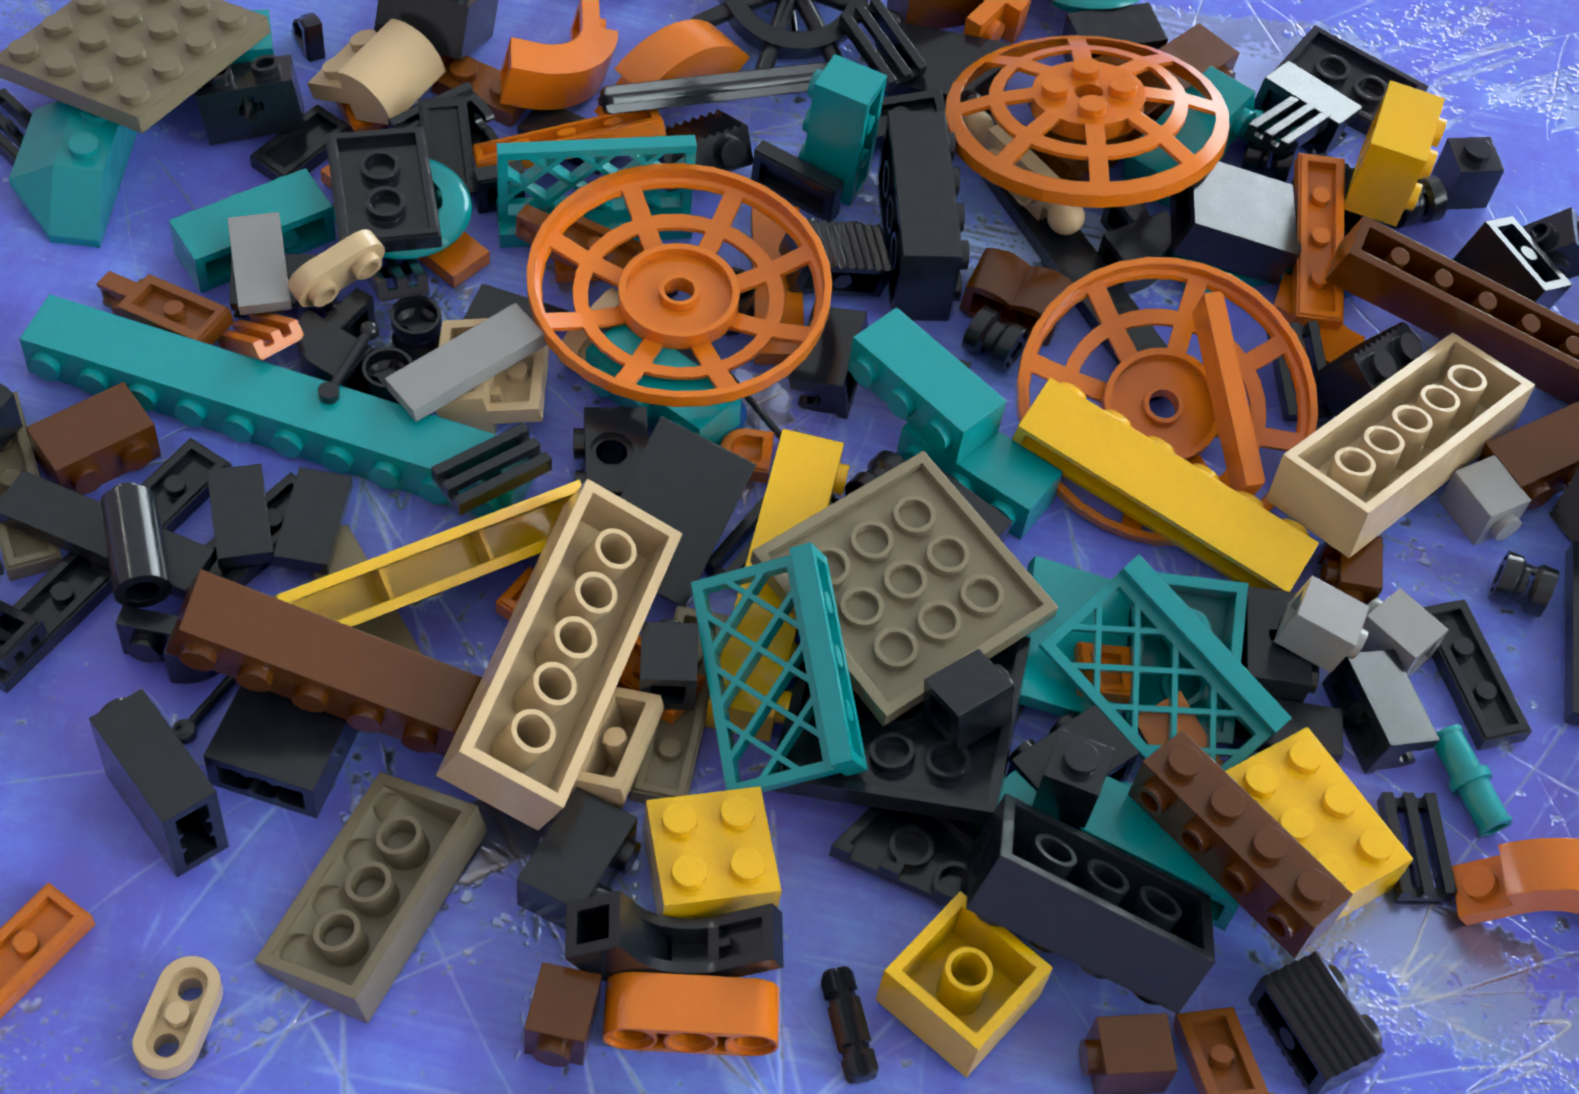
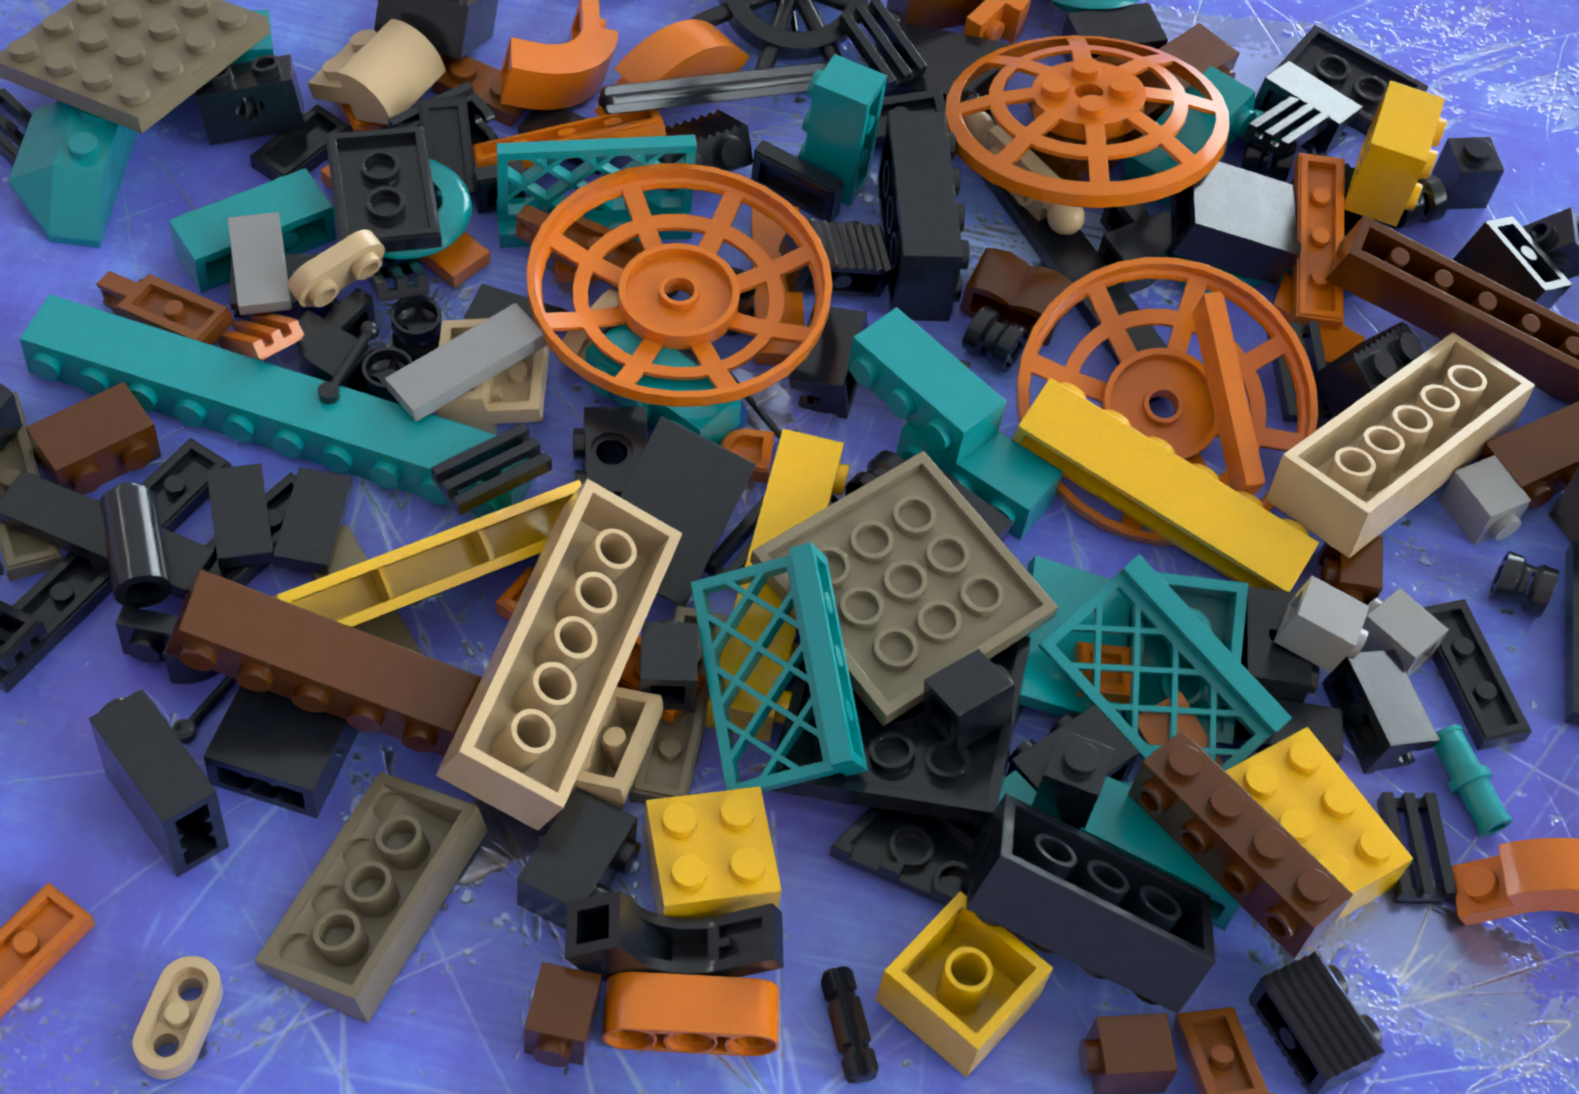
(309, 36): black tile -> none

